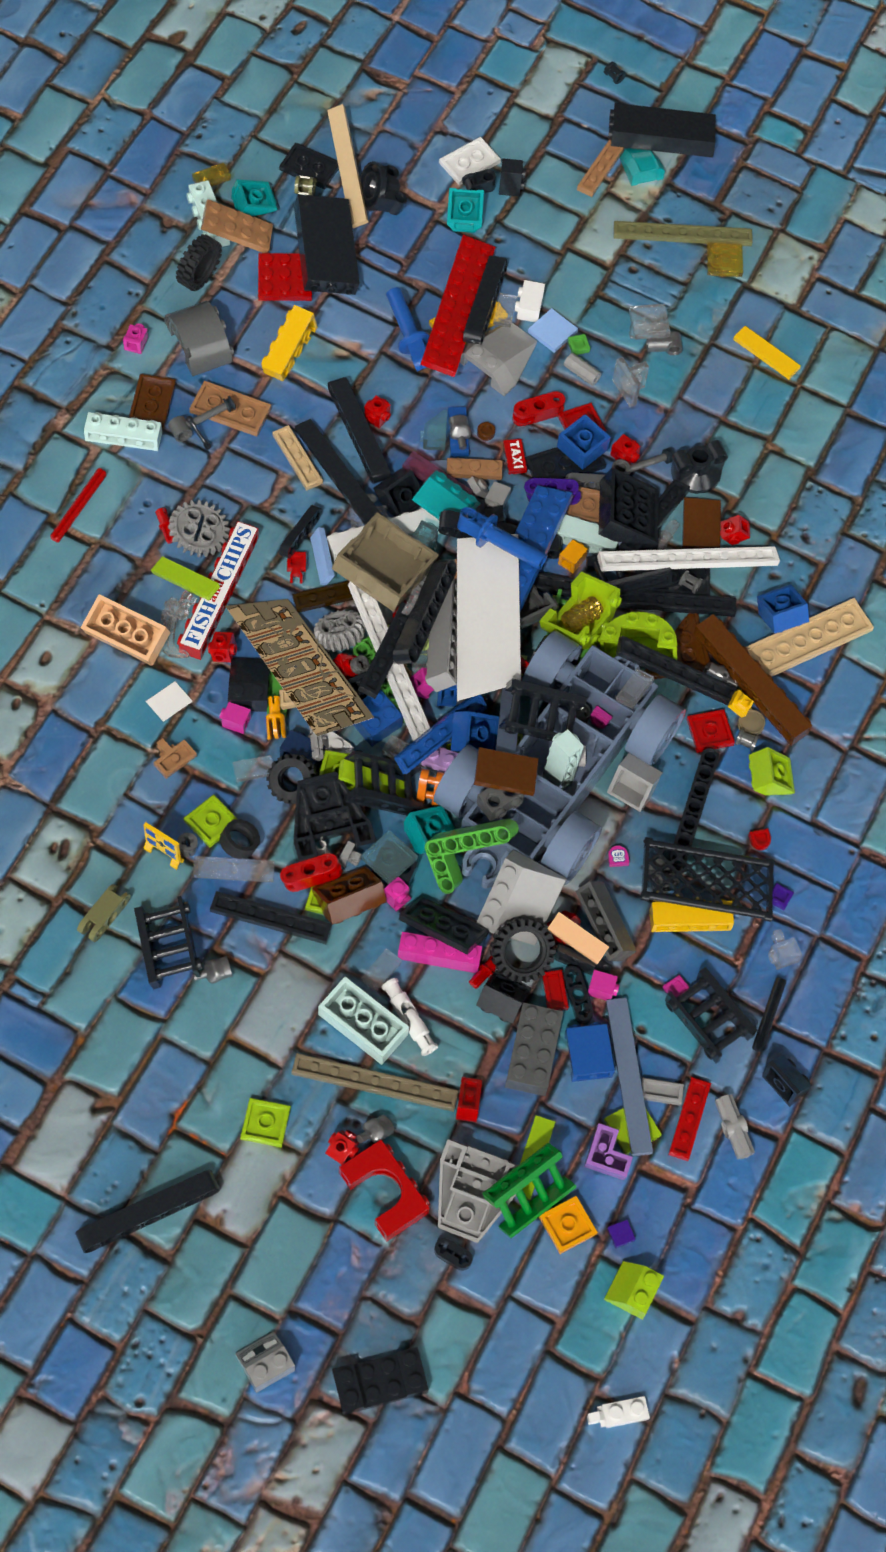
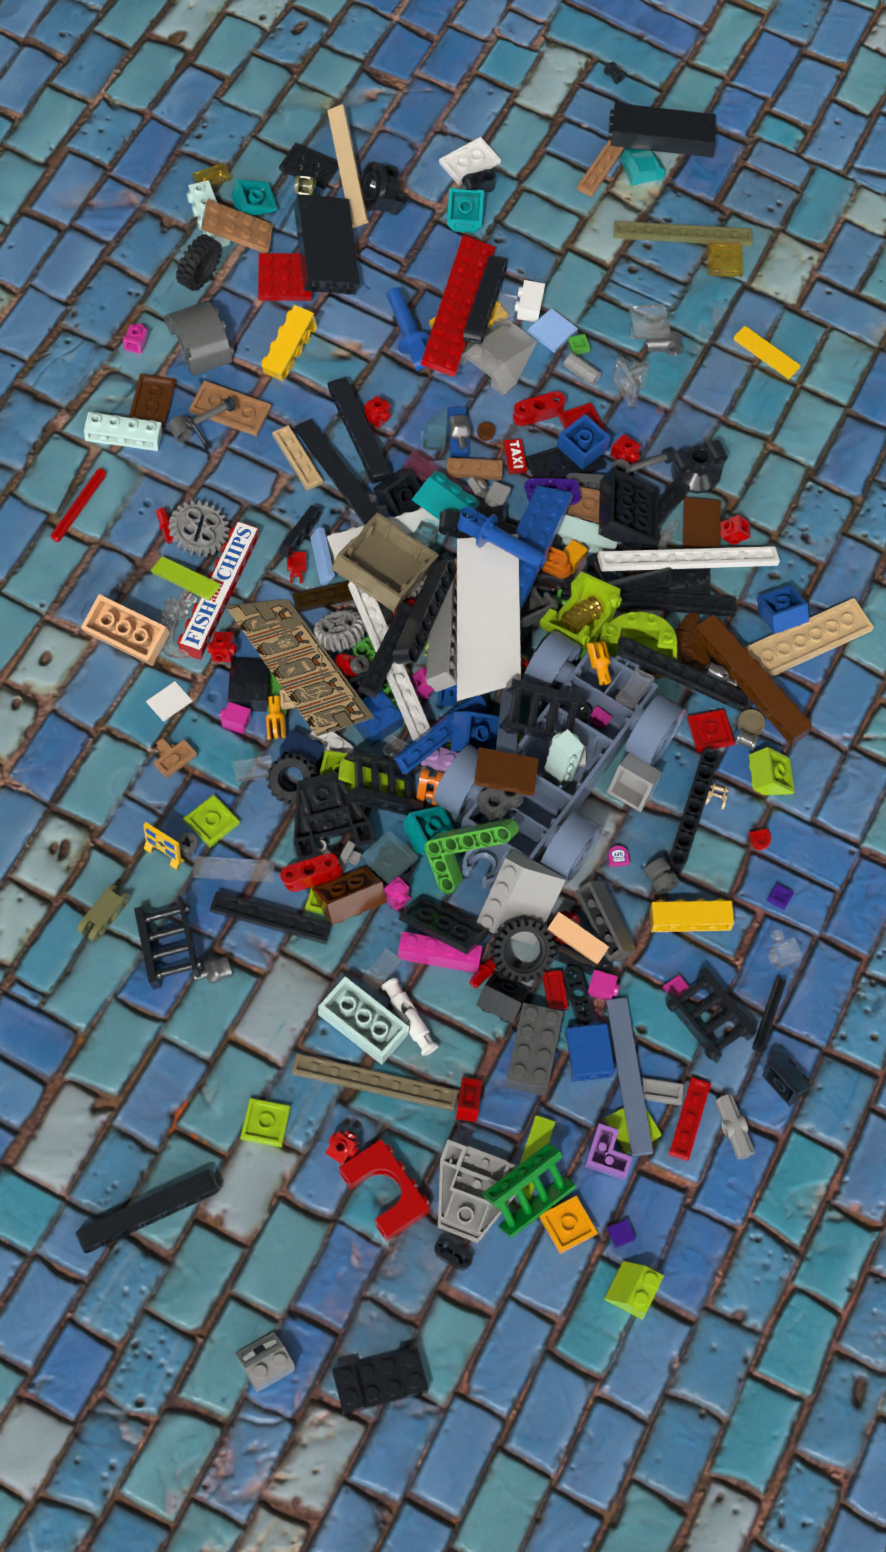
(246, 829): black tyre -> none
(316, 746): light grey axle -> none
(376, 1129): flat silver piece -> none
(410, 602): clear tile -> none
(510, 178): black brick -> none
(557, 563): none -> orange brick
(600, 660): none -> light orange arm
(620, 1413): white hinge -> none
(690, 581): dark grey bush -> none
(697, 900): black door -> none
(710, 794): none -> tan piece
(740, 703): yellow tile -> none

